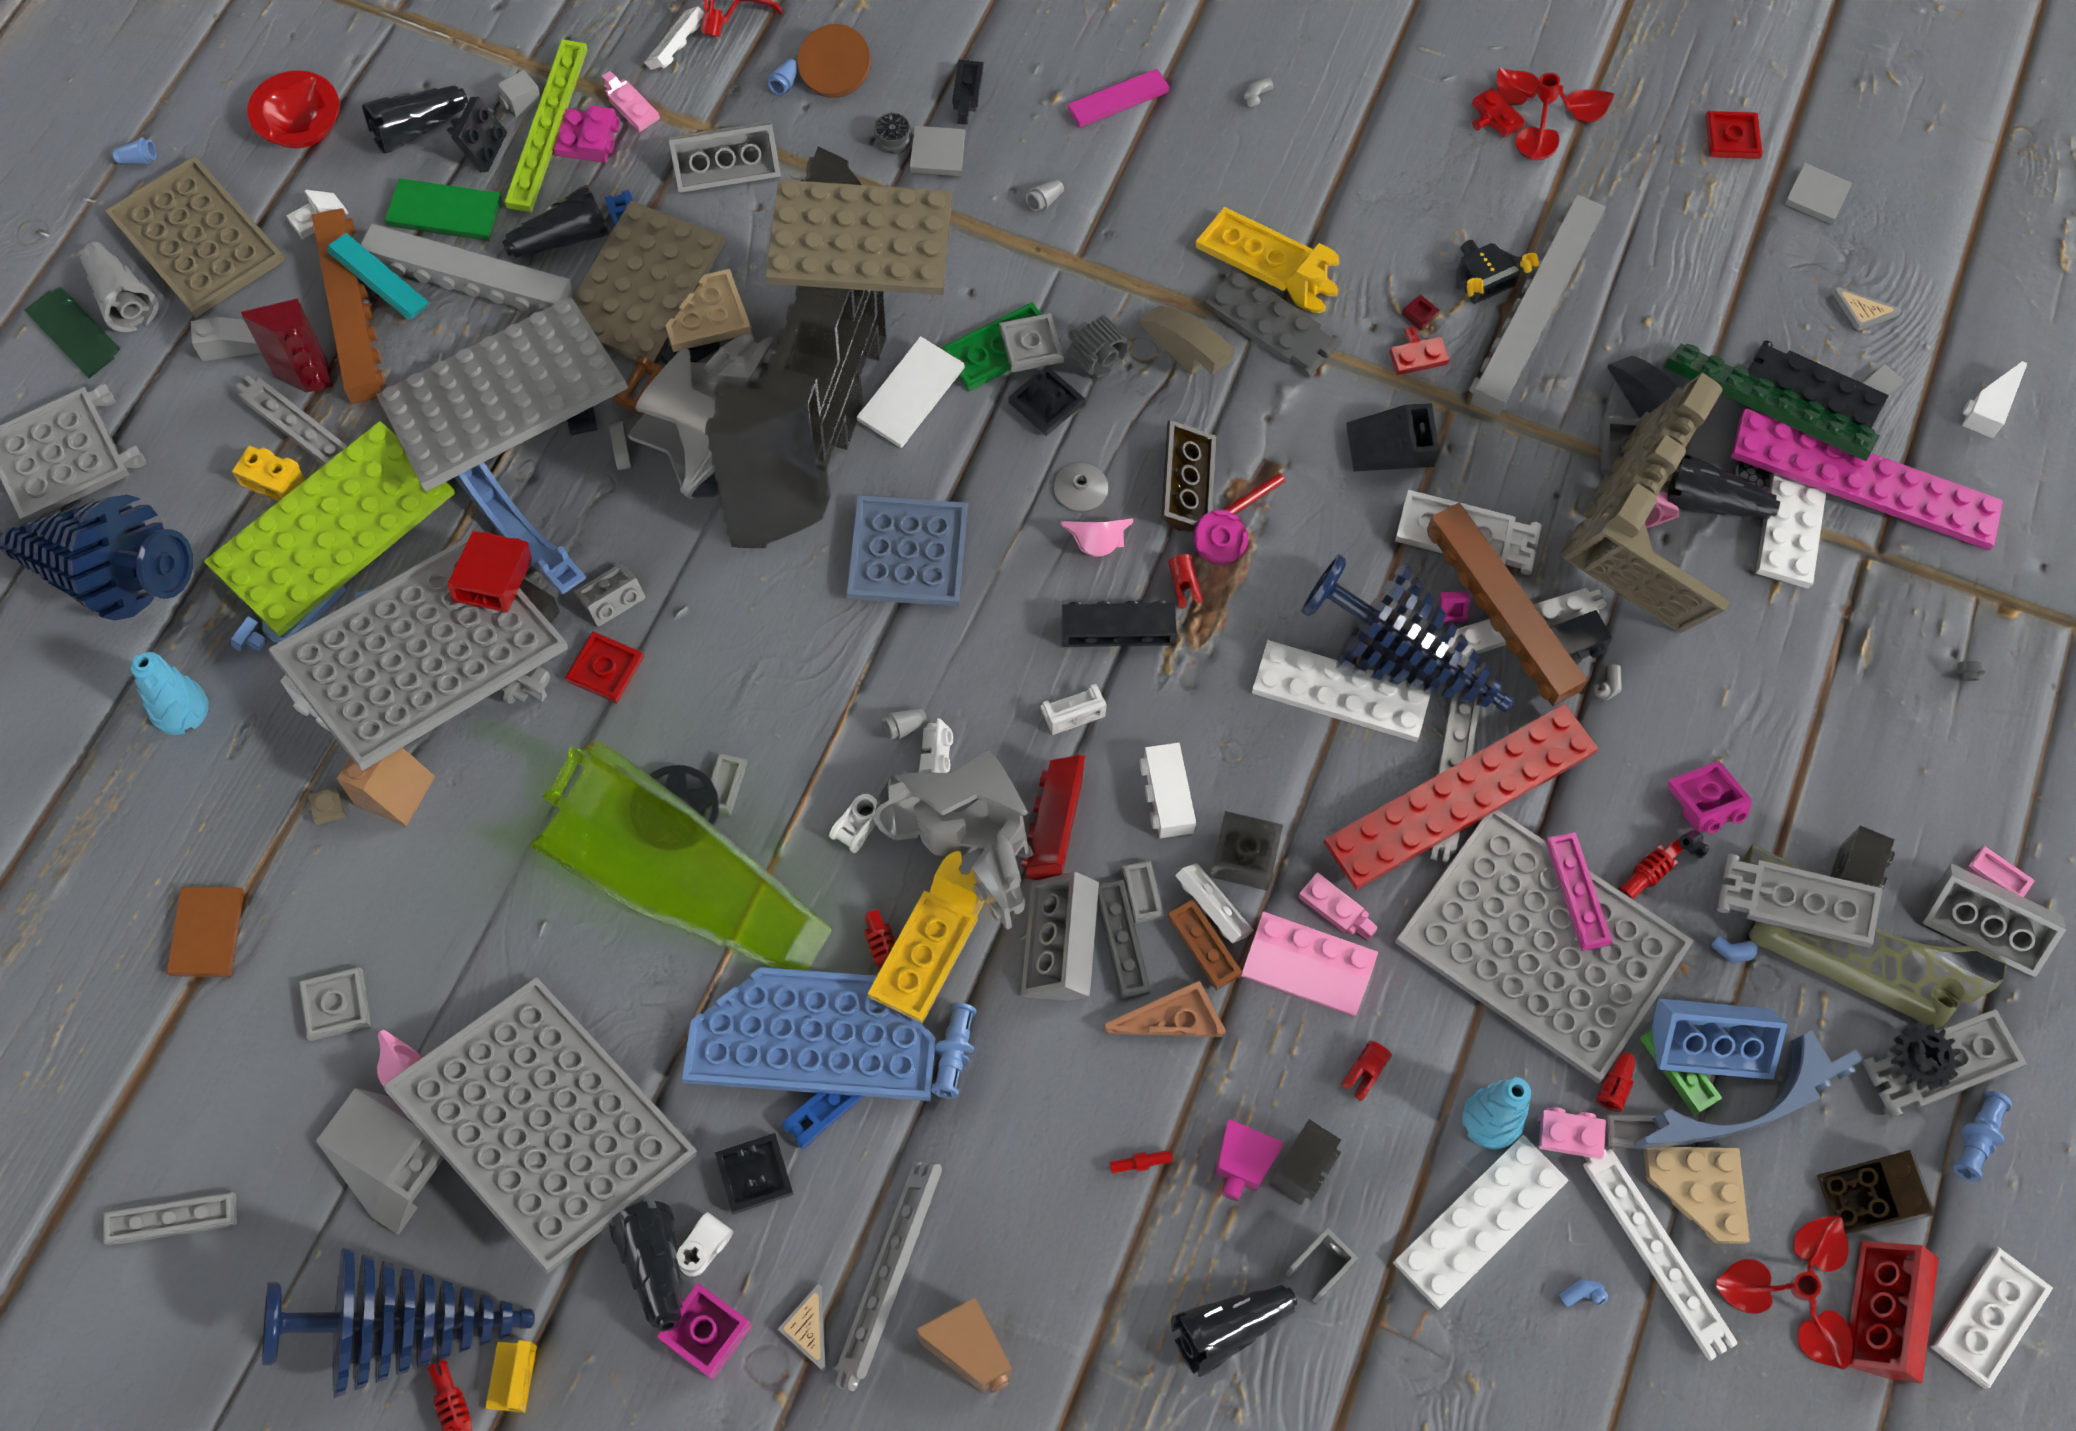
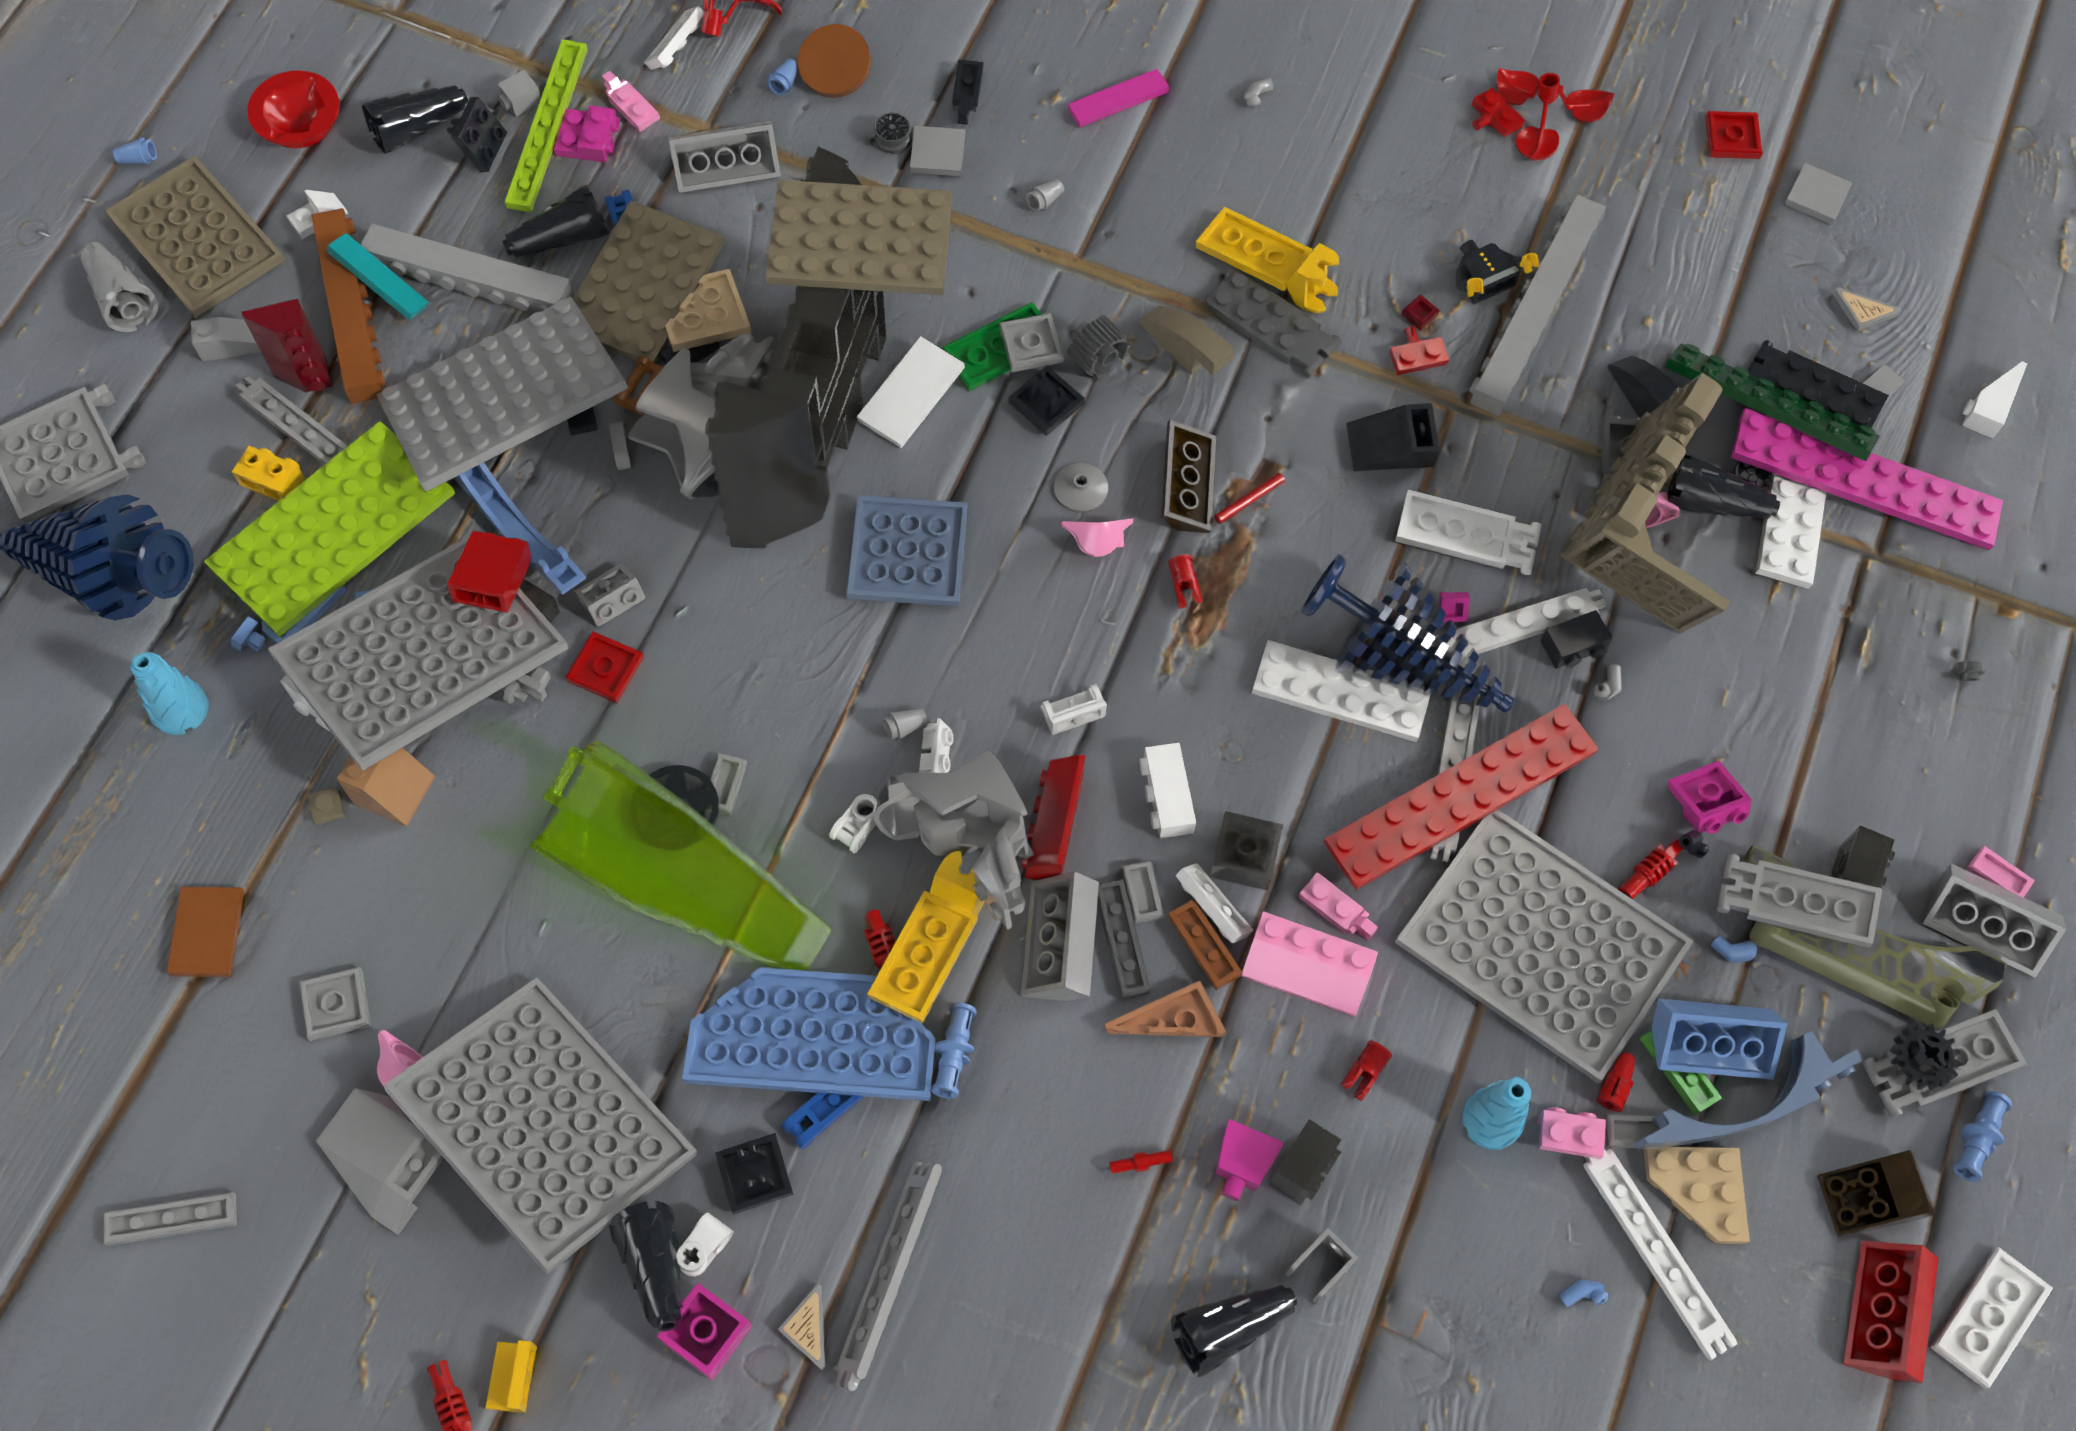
(73, 331): clear green windscreen -> none
(385, 1321): dark blue plant -> none
(443, 209): green tile -> none
(968, 1346): medium nougat slope -> none
(1118, 624): black brick -> none
(1220, 537): dark pink tile -> none
(1480, 1222): white plate -> none
(1506, 605): dark orange brick -> none
(1578, 891): dark pink tile -> none
(1822, 1244): red plant -> none

